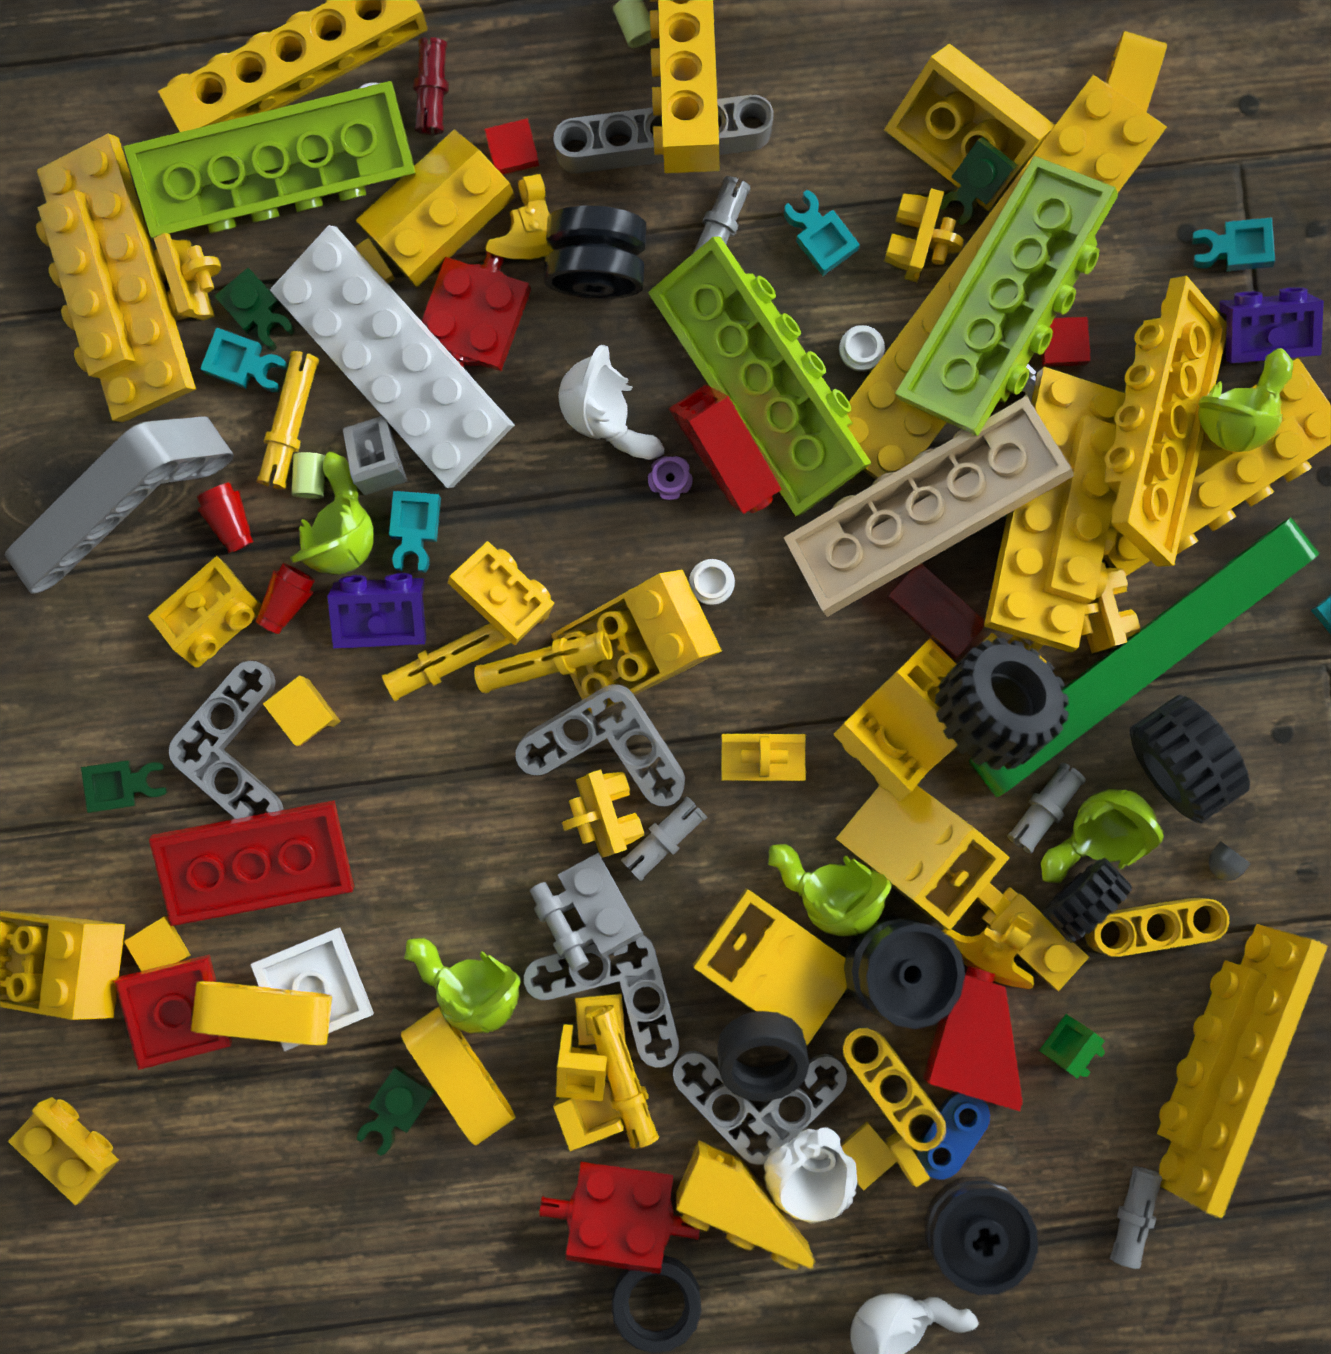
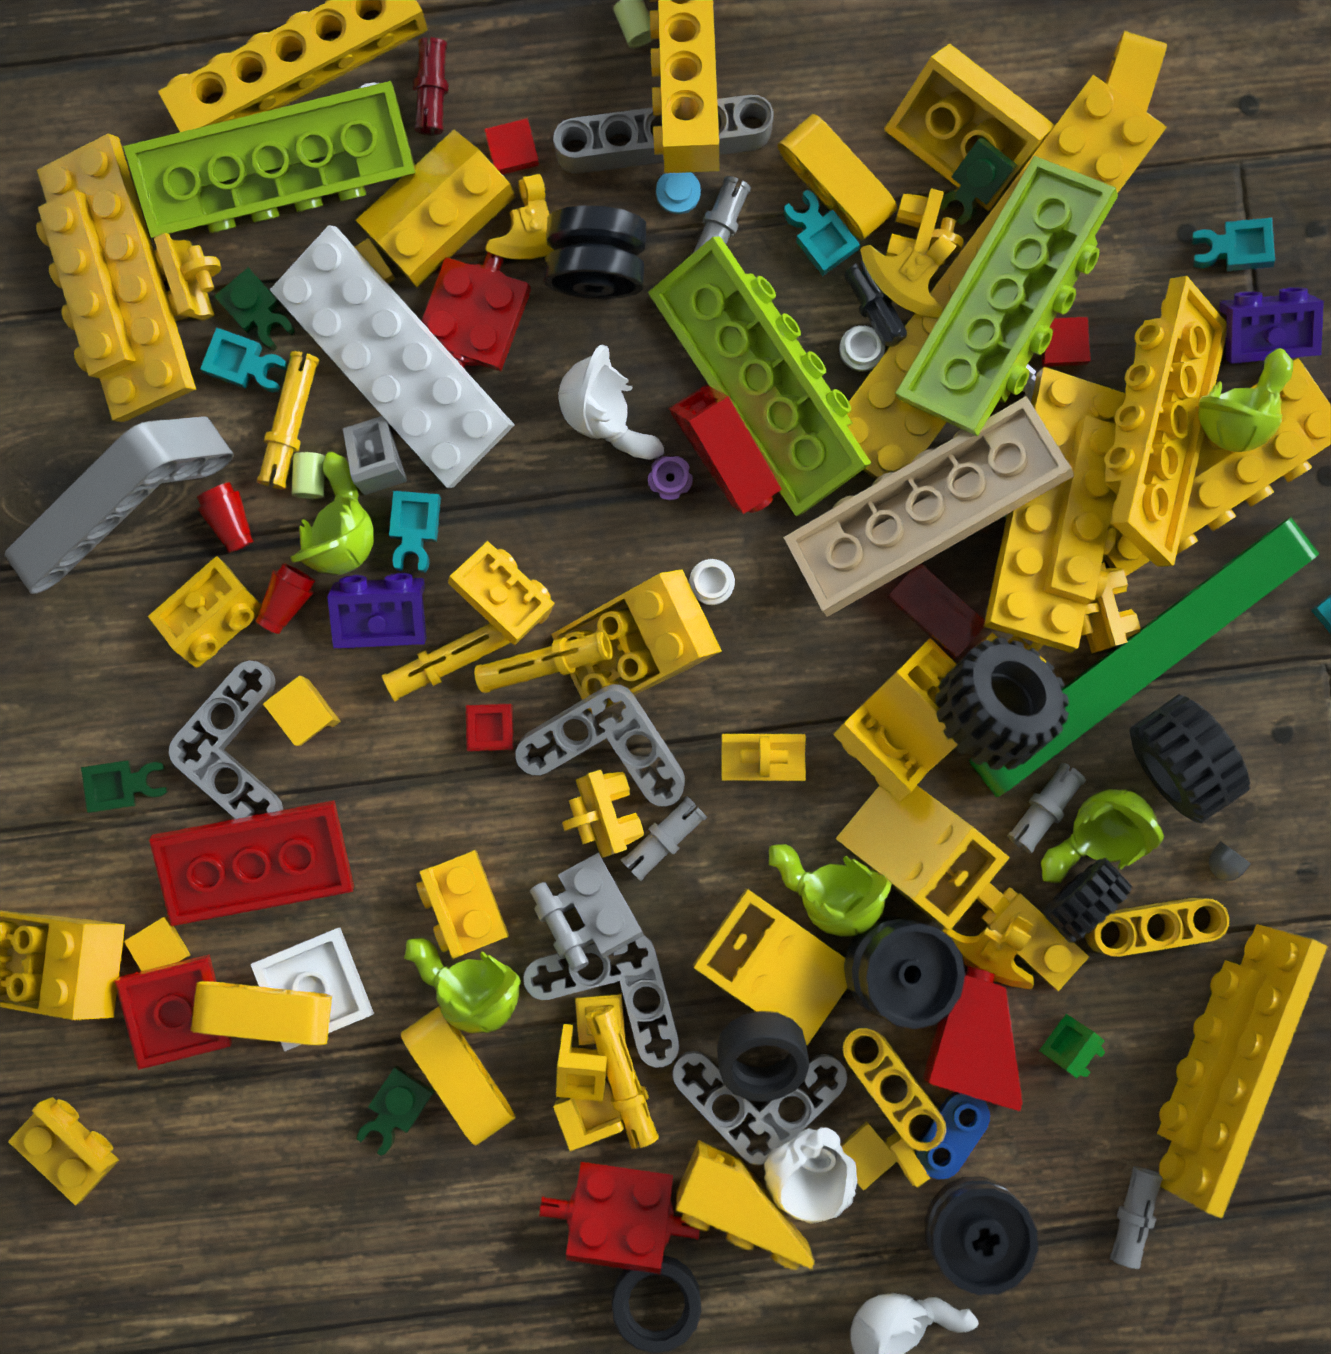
(462, 905): none -> yellow bracket
(489, 727): none -> red tile
(678, 192): none -> medium azure plate
(837, 176): none -> yellow beam
(875, 306): none -> black axle
(907, 275): none -> yellow piece

